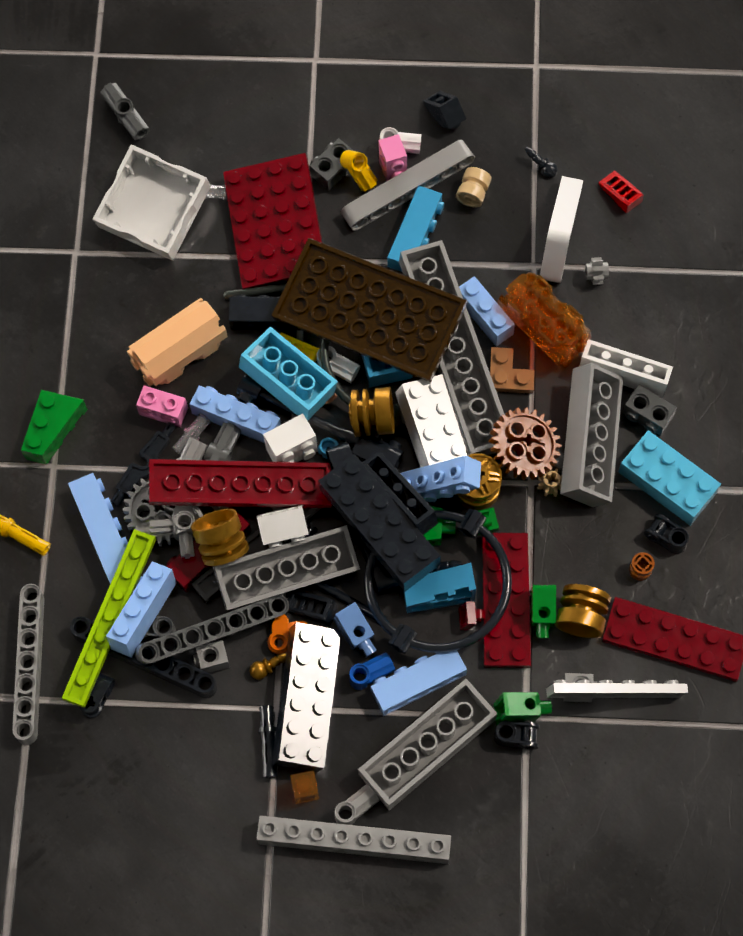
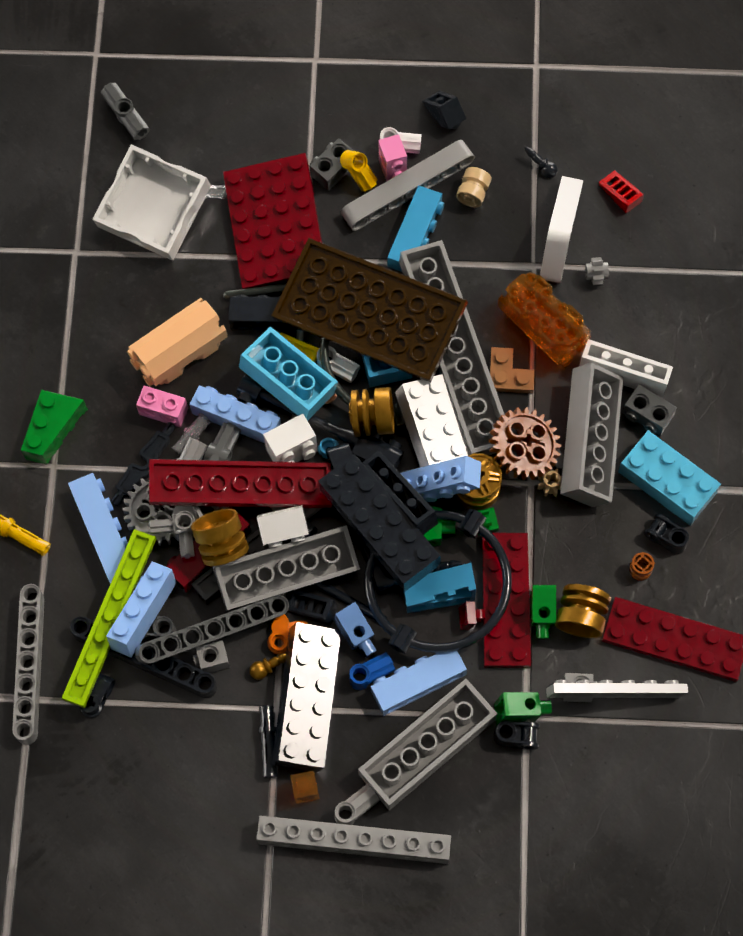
(486, 312): light blue brick -> none

